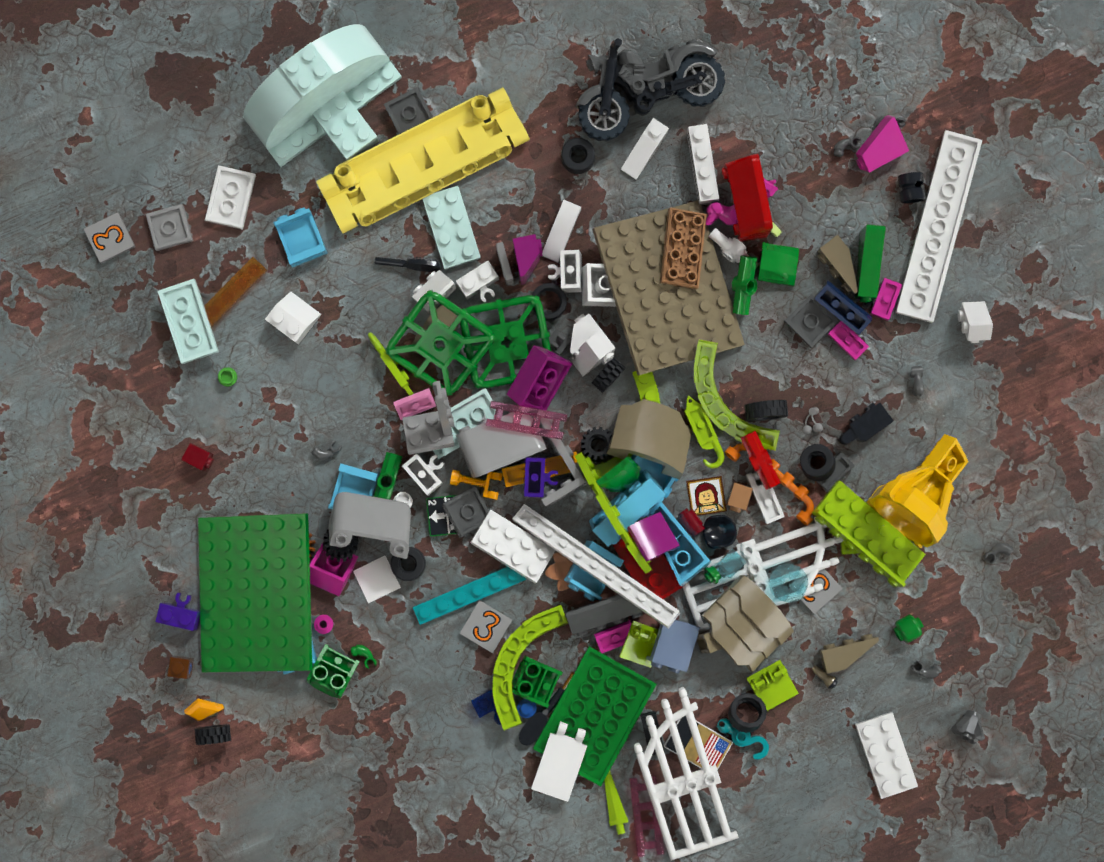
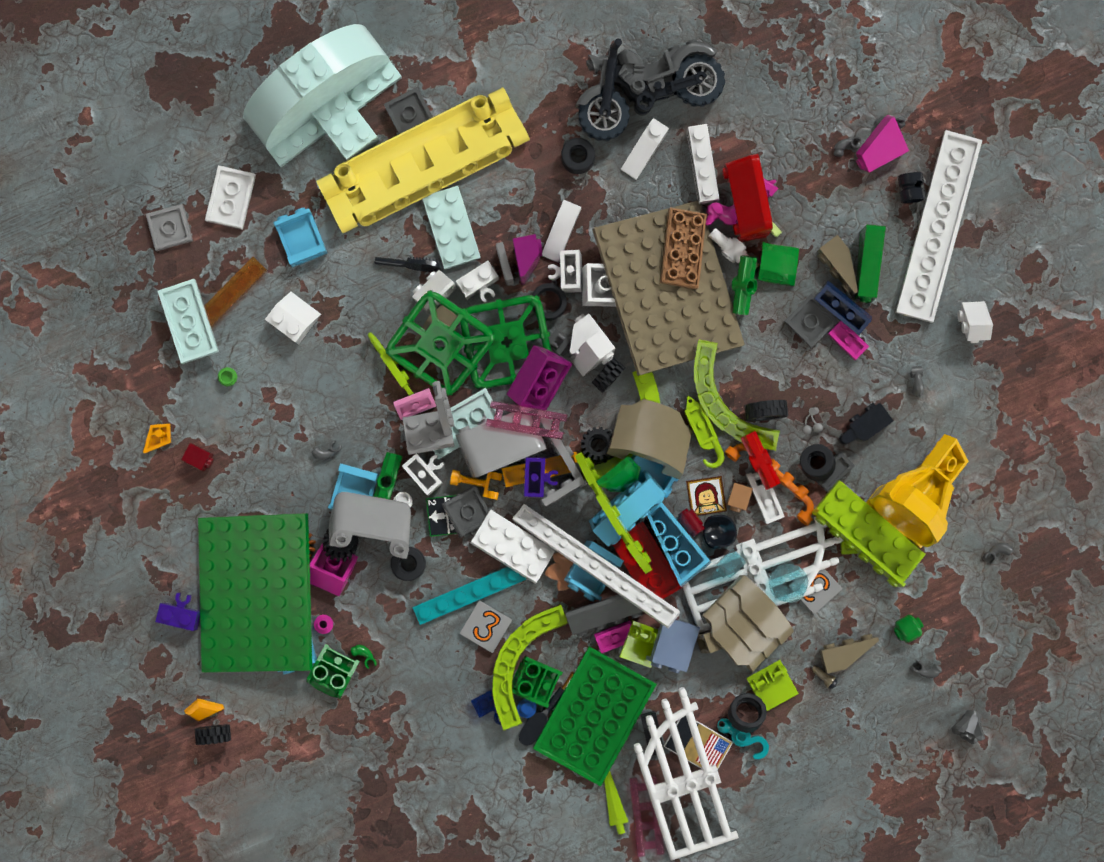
(109, 238): light grey tile -> none
(157, 437): none -> light orange piece
(180, 667): reddish brown brick -> none
(376, 579): white sticker -> none
(560, 763): white tile -> none
(653, 536): magenta slope -> none
(712, 575): green plate -> none
(886, 299): dark pink plate -> none
(886, 755): white plate -> none

